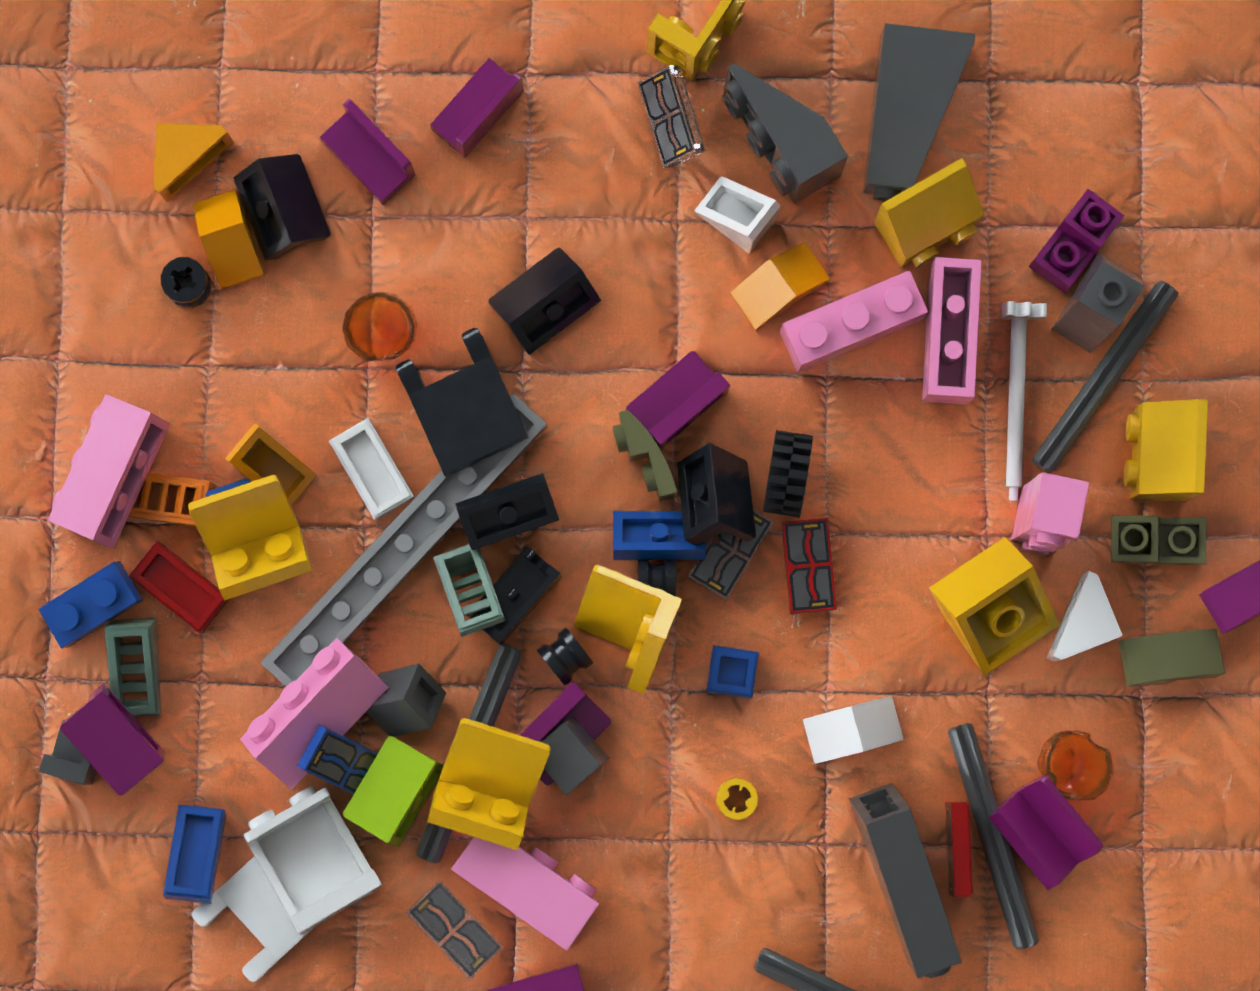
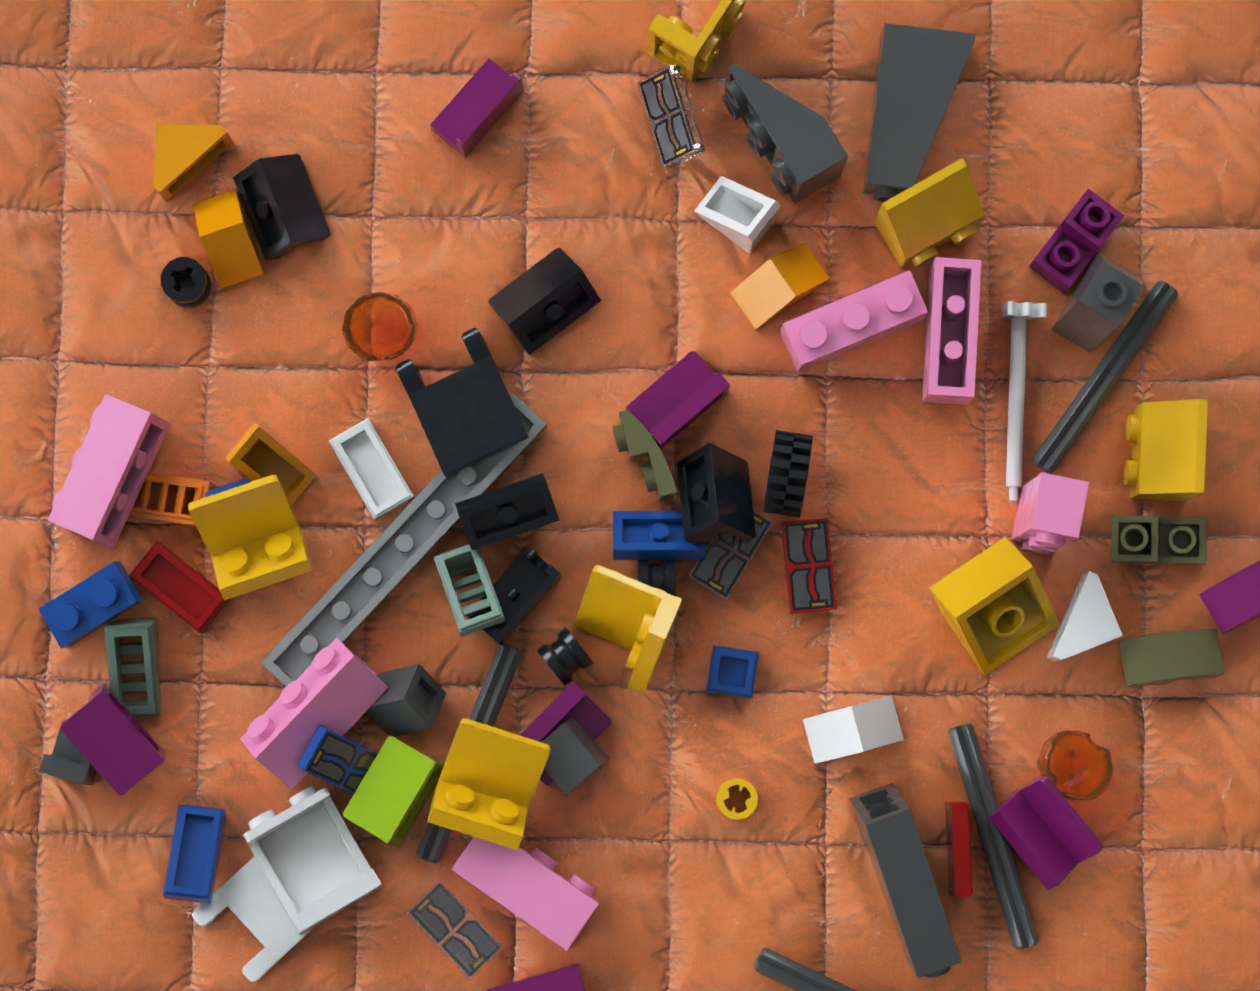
(368, 153): magenta panel -> none

